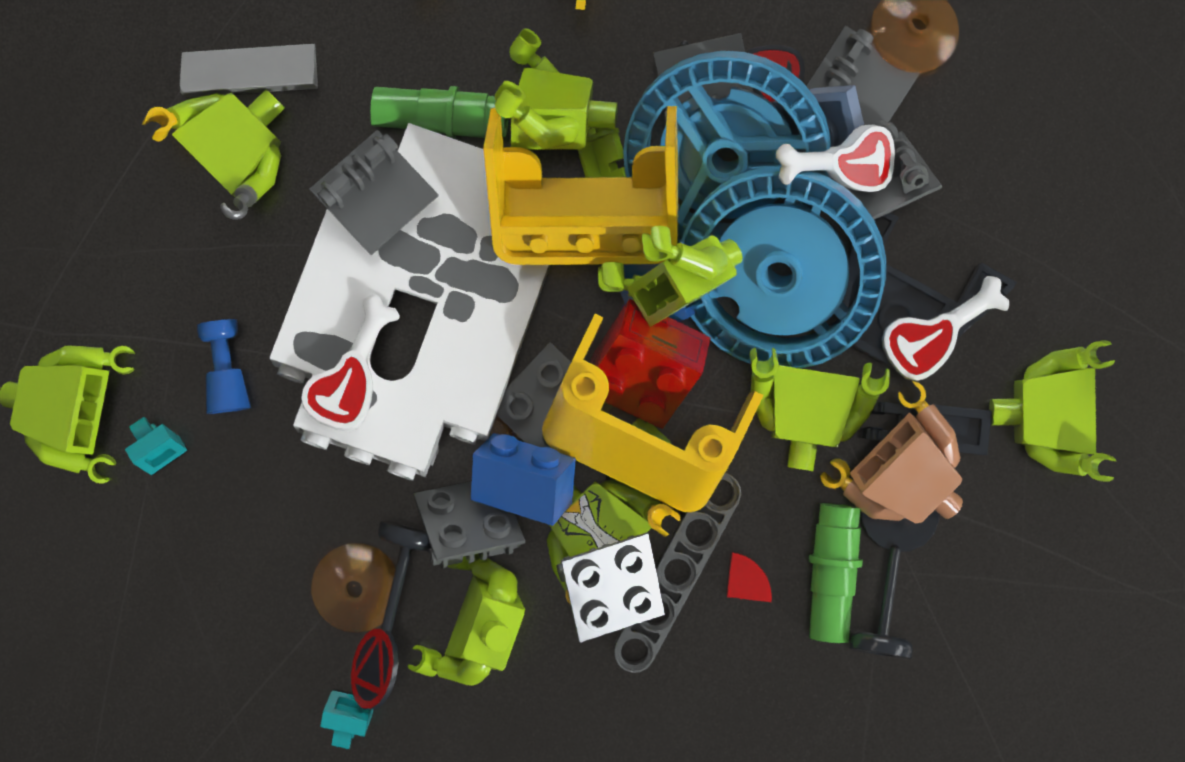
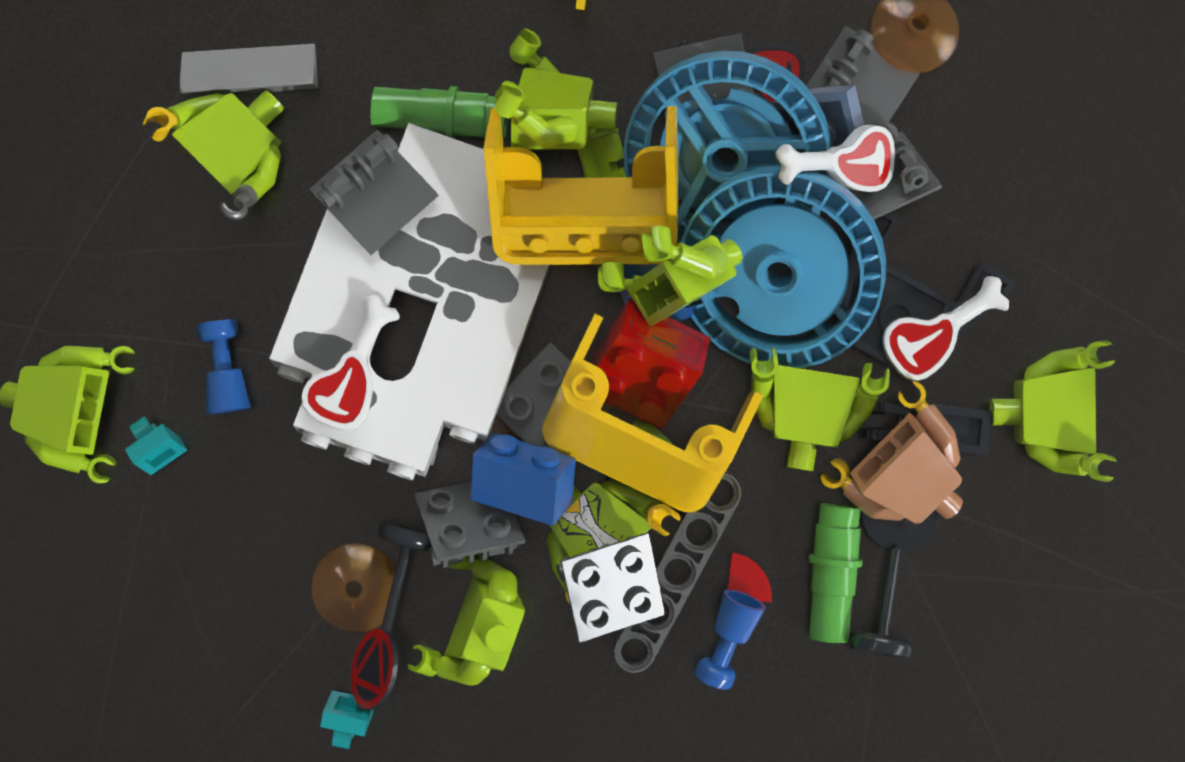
(734, 624): none -> blue piece

